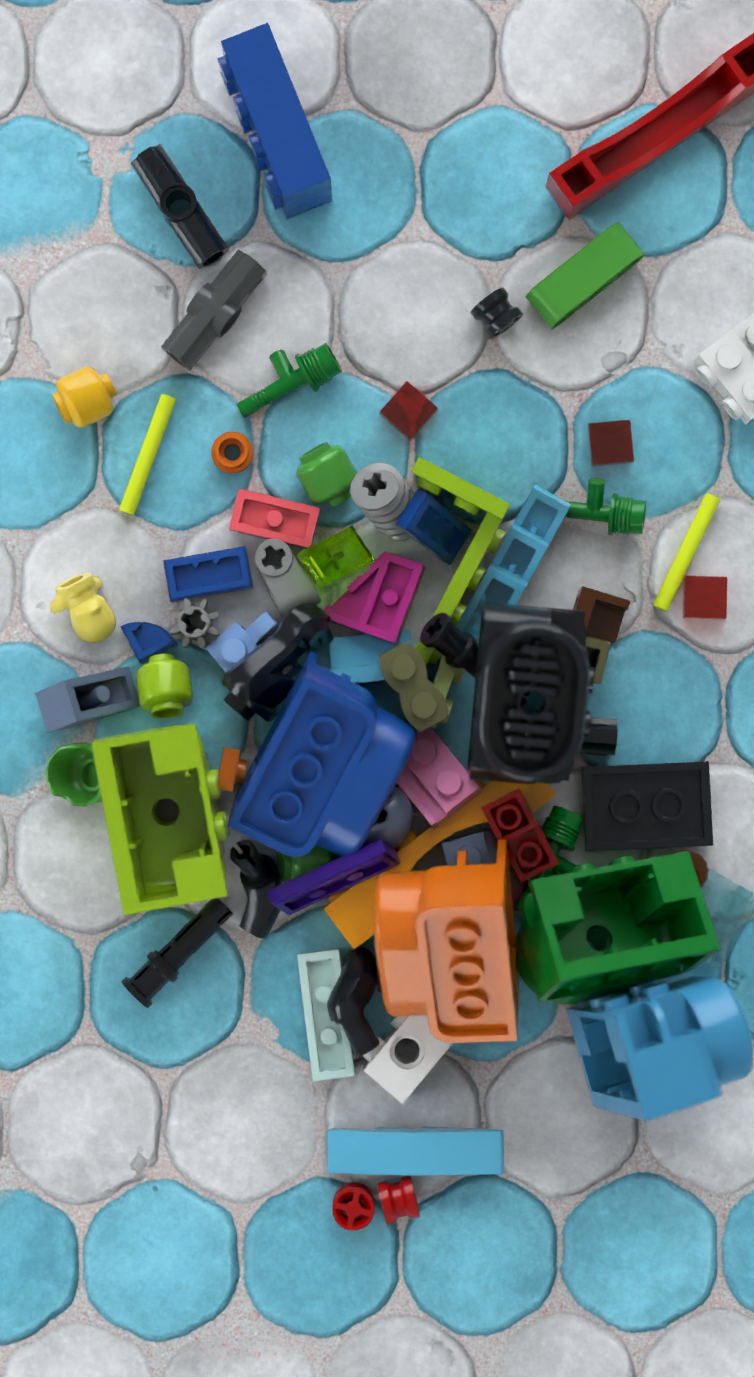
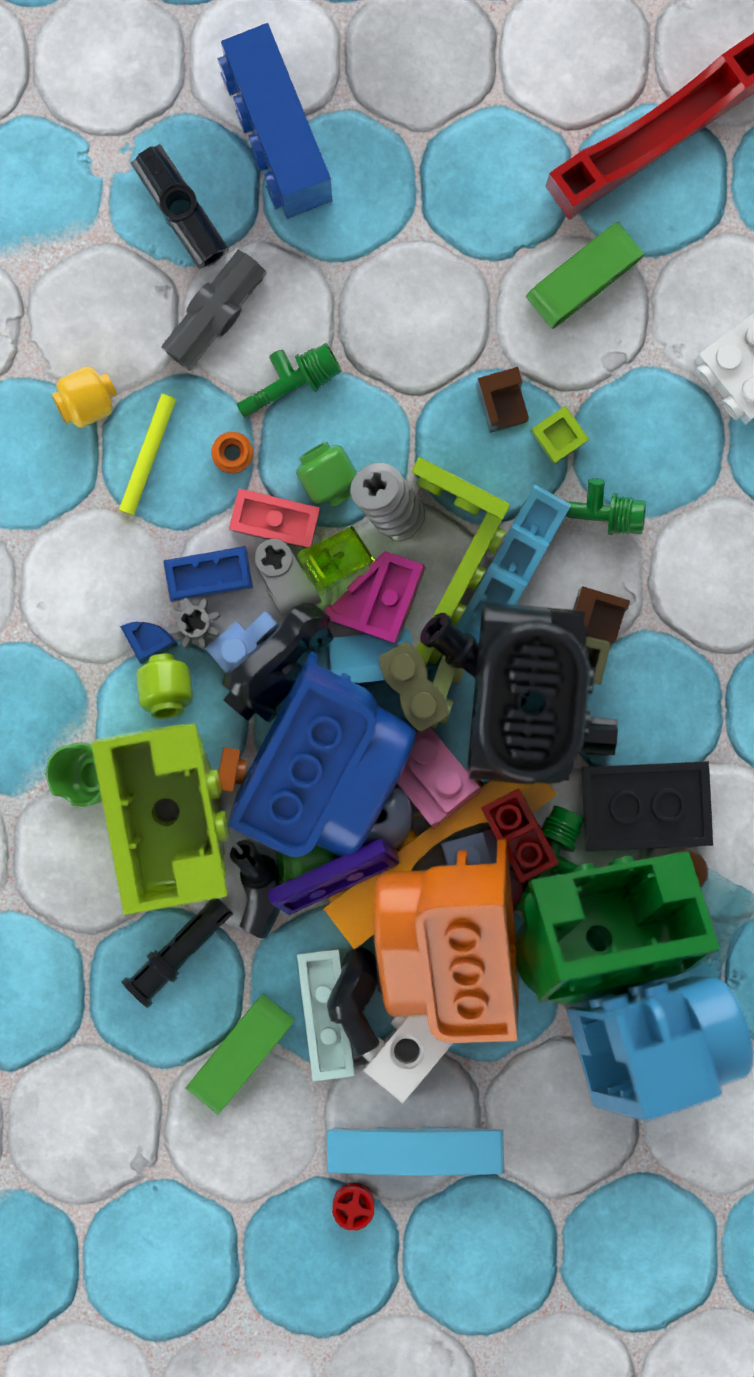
(87, 699): sand blue slope -> none
(88, 610): light yellow animal -> none
(240, 1054): none -> bright green beam
(398, 1199): red wheel -> none
(408, 411): clear red tile -> none
(433, 526): blue plate -> none
(496, 313): black wheel -> none
(502, 399): none -> reddish brown panel
(559, 435): none -> lime plate
(610, 443): clear red tile -> none
(686, 552): neon yellow bar -> none
(705, 597): clear red tile -> none

